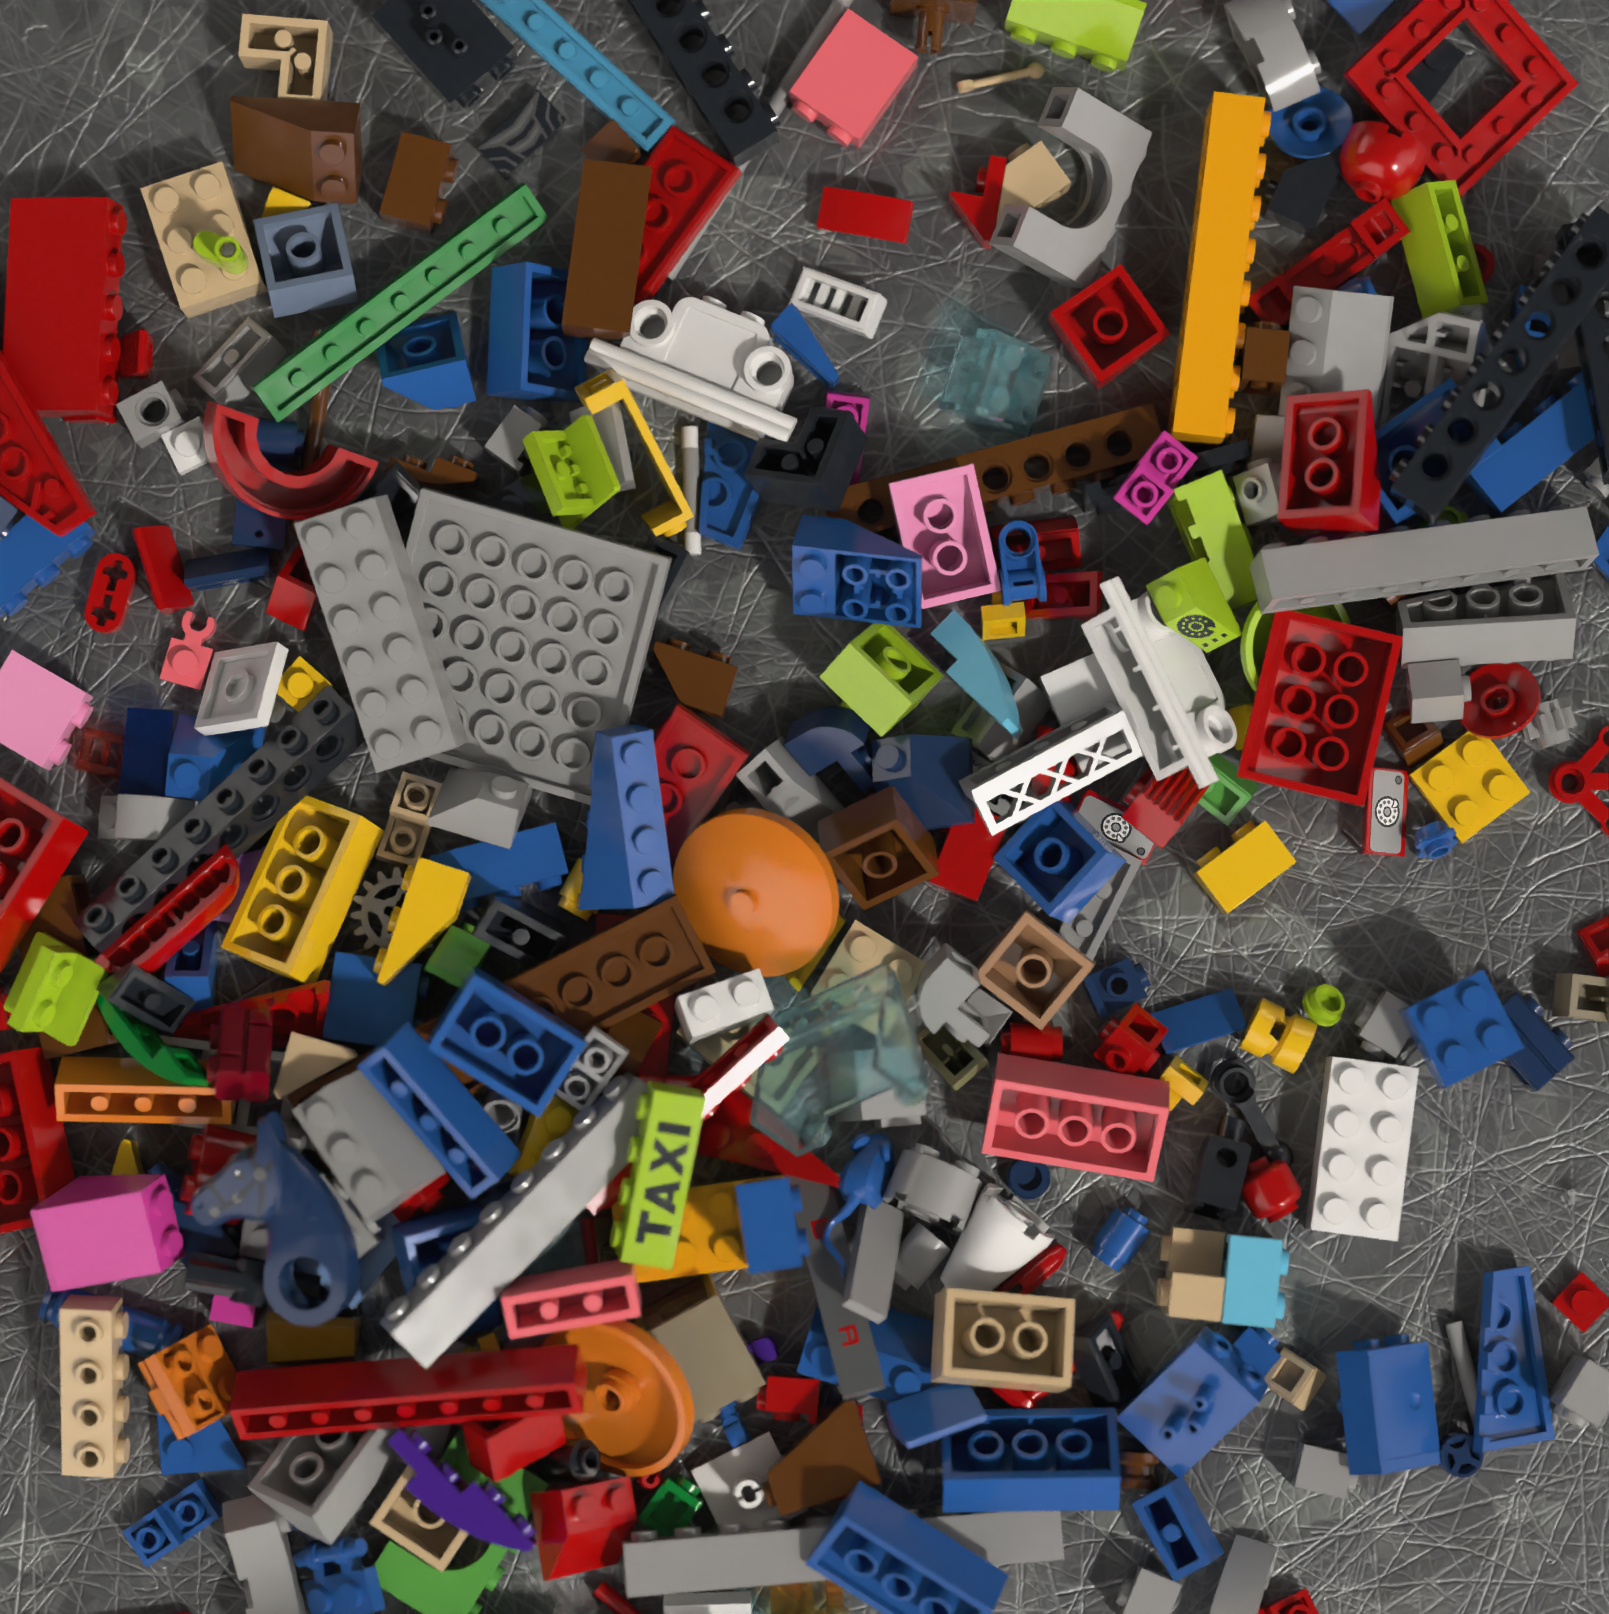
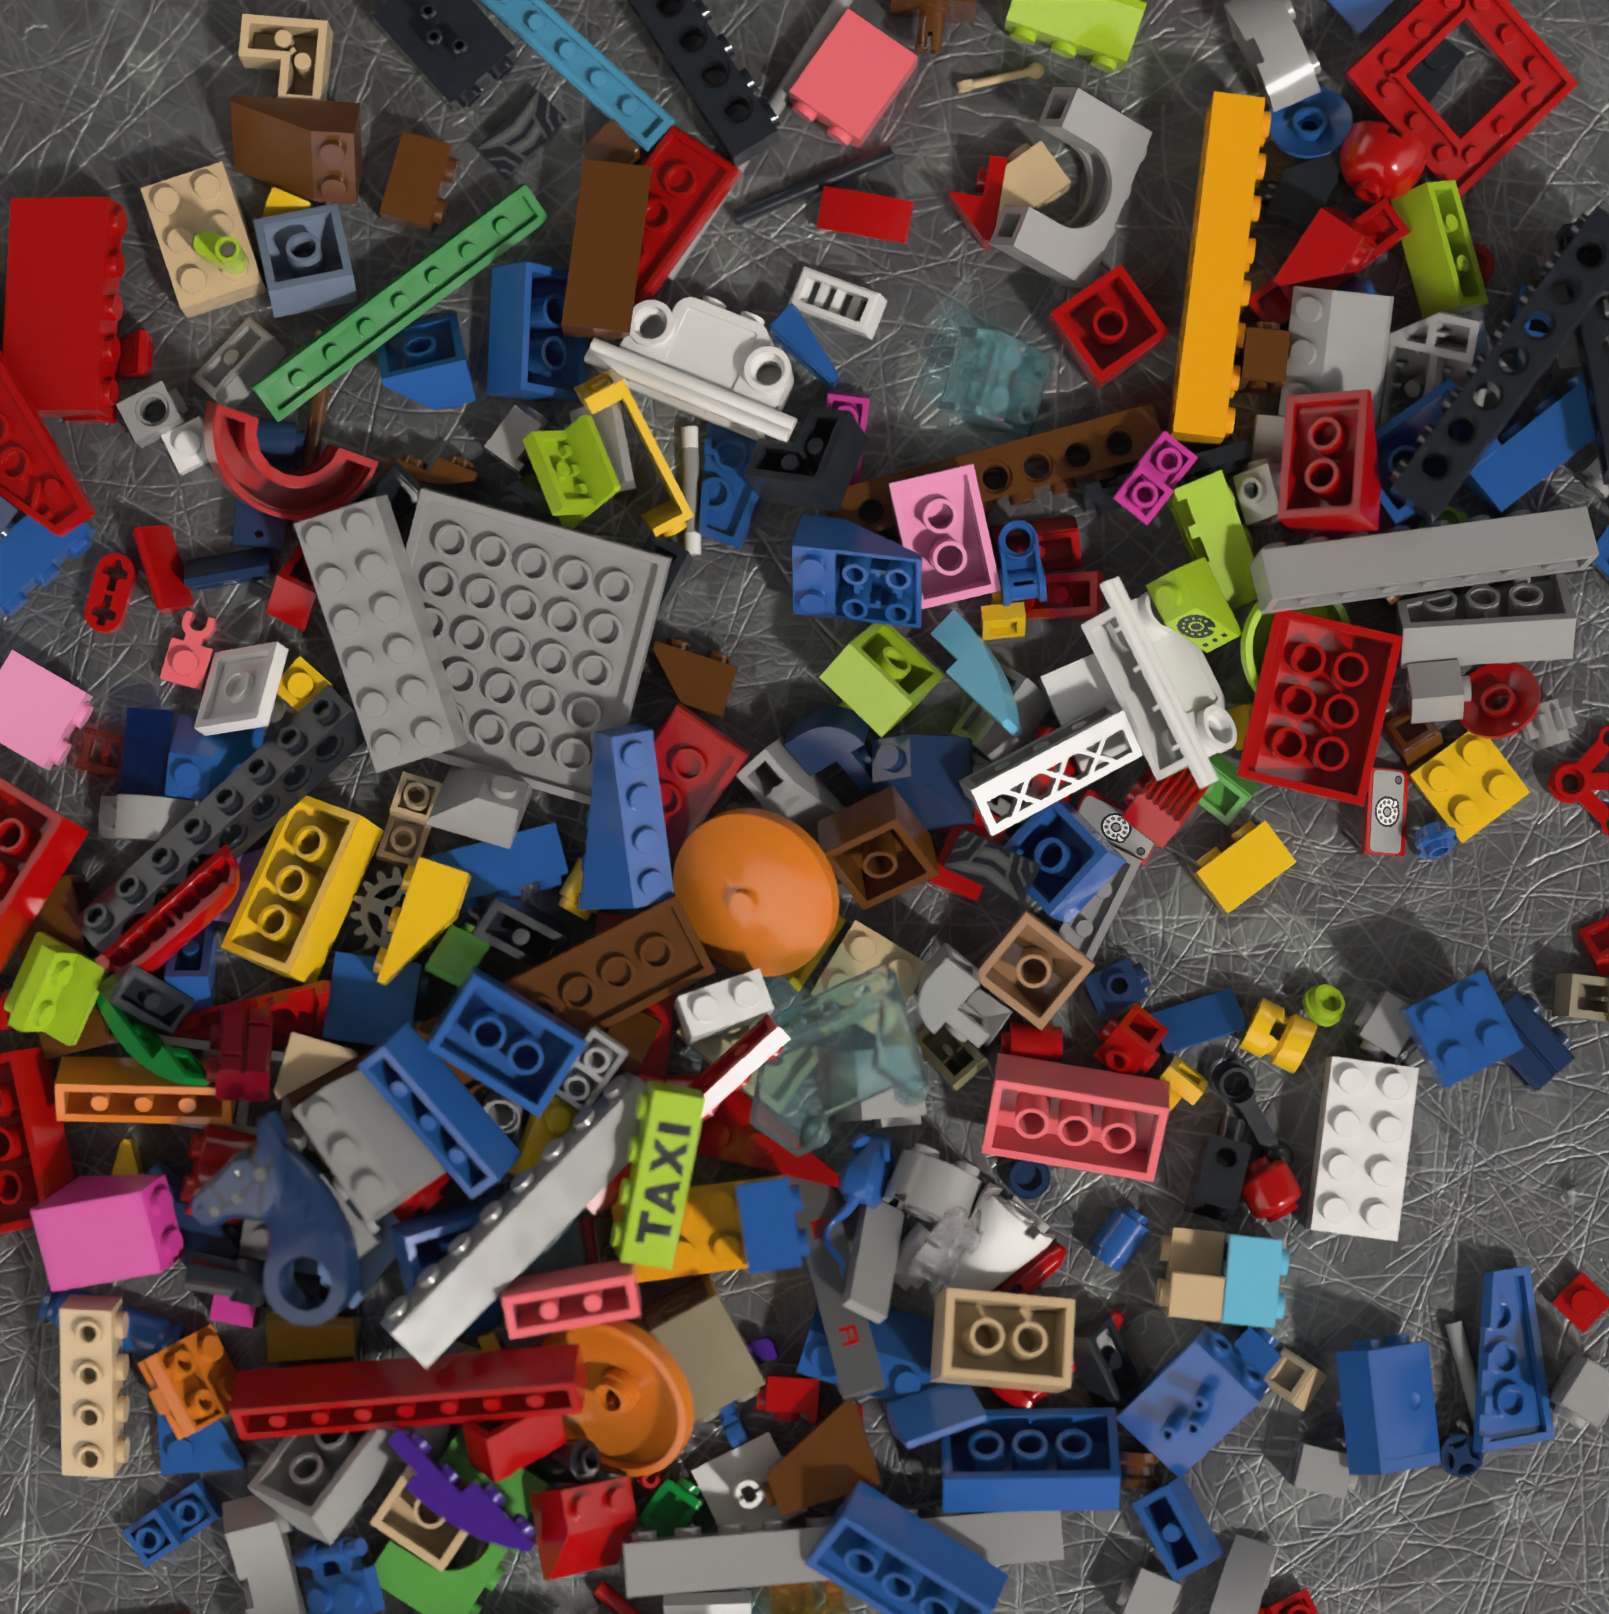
(813, 185): none -> black bar
(958, 1236): none -> clear hinge
(992, 866): none -> tile
(1328, 248): none -> red slope

